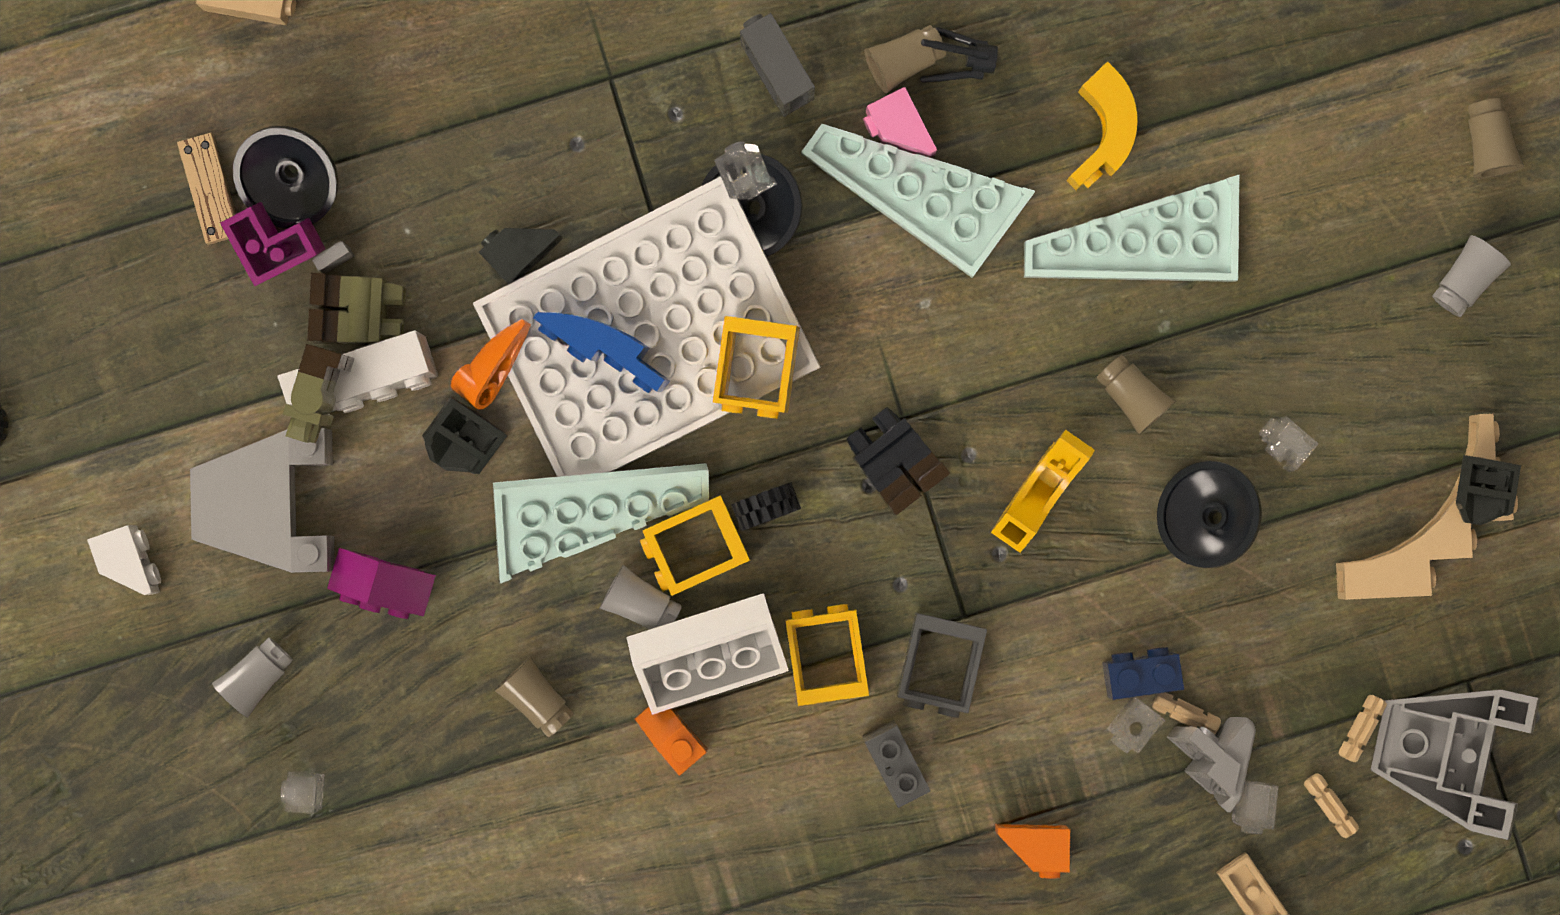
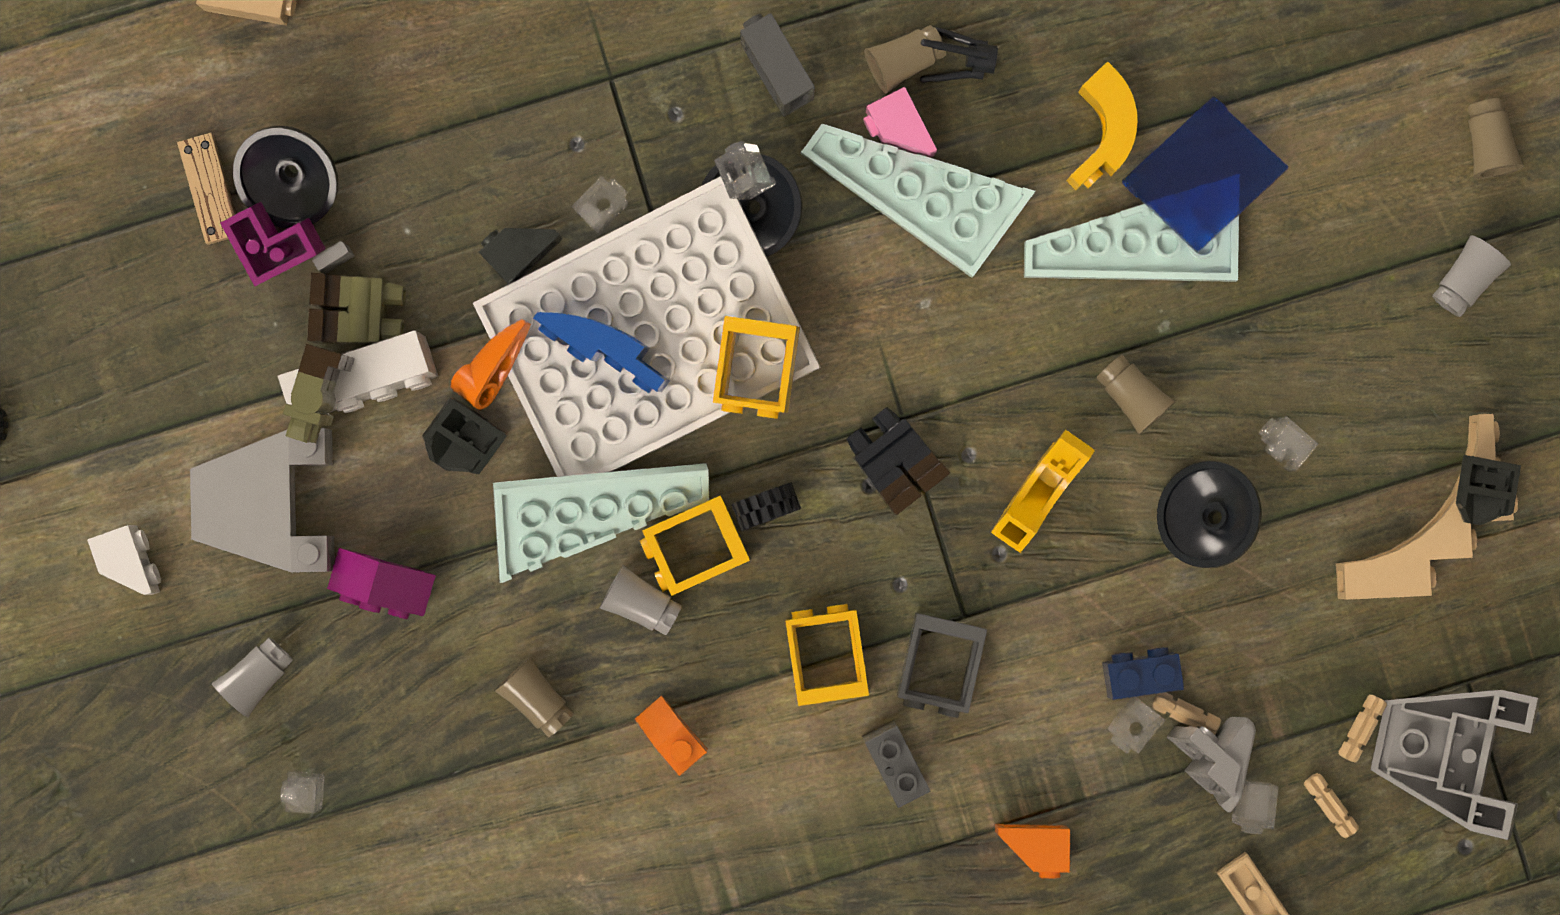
(587, 204): none -> clear brick
(707, 654): white brick -> none
(1205, 174): none -> clear blue piece

